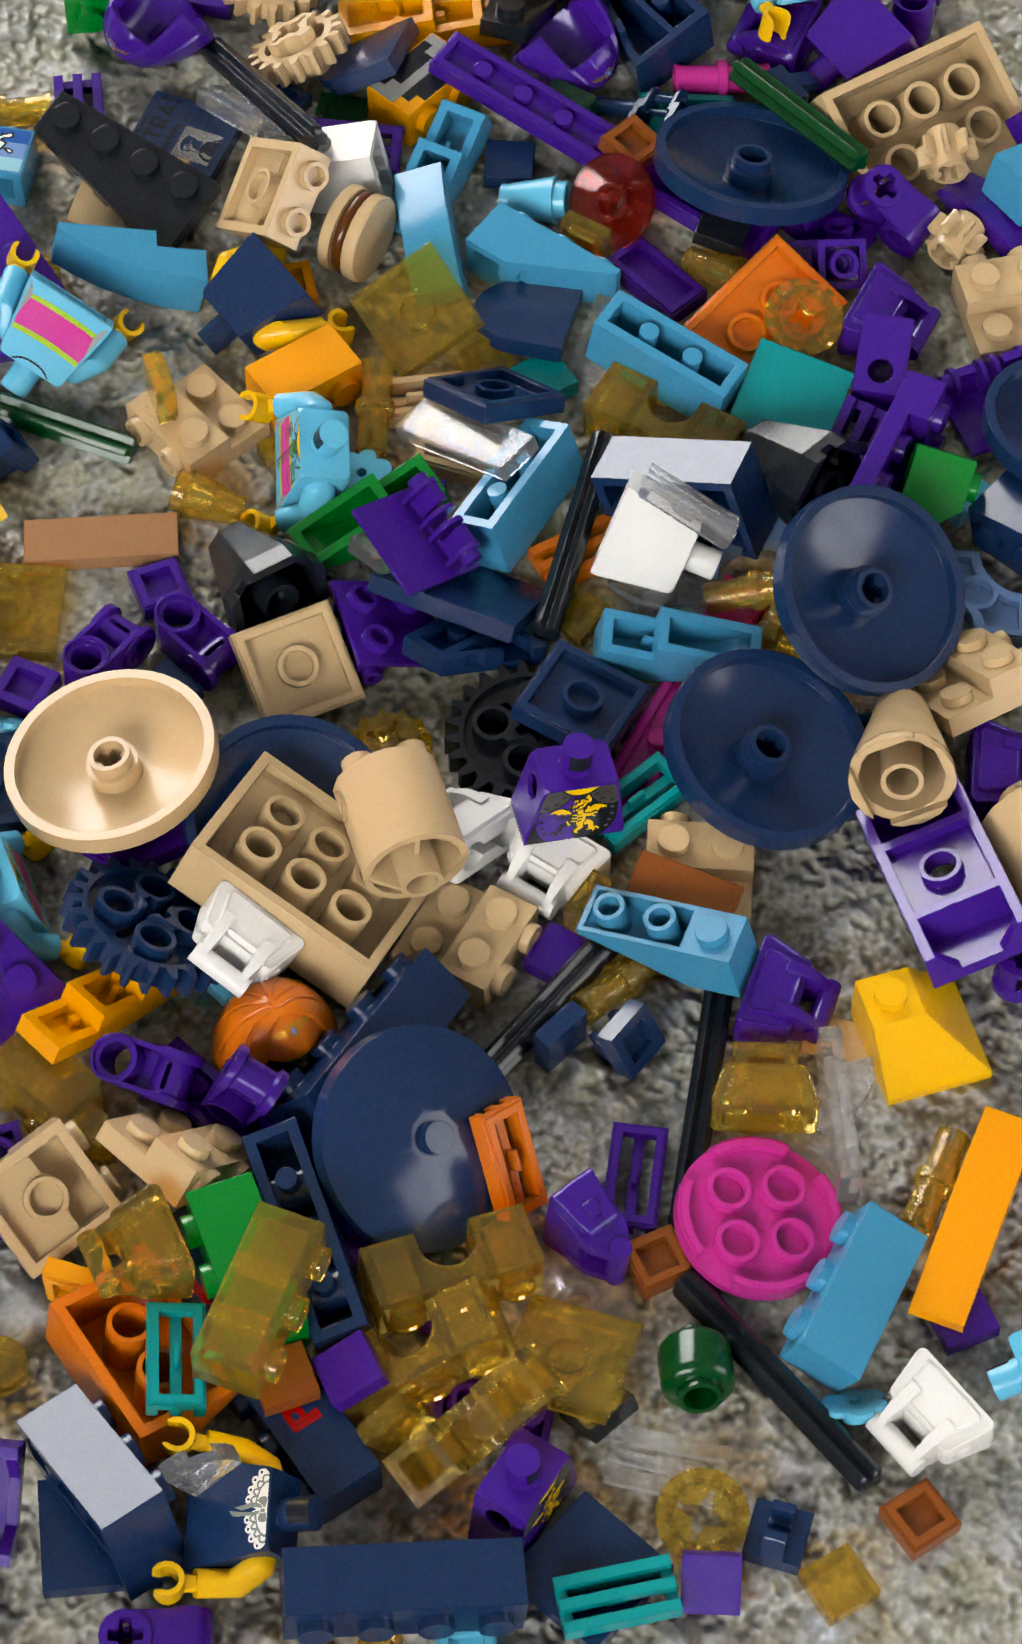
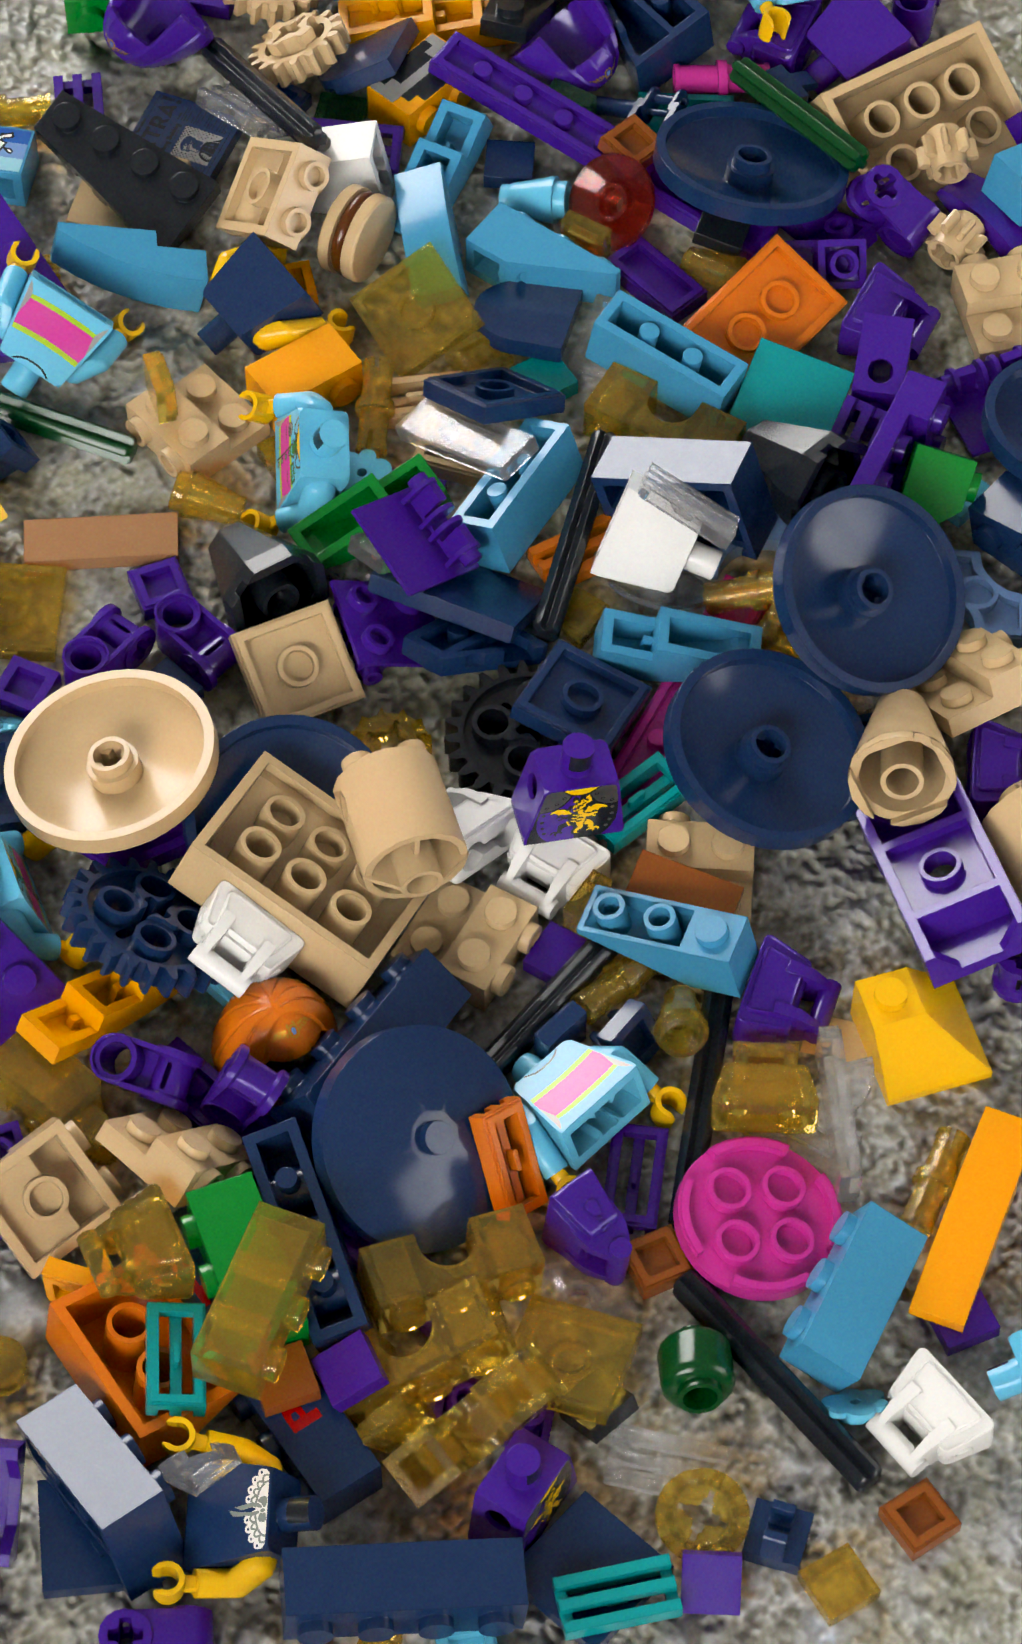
(584, 1099): none -> medium azure torso
(681, 1023): none -> clear yellow cone
(814, 300): clear yellow gear -> none

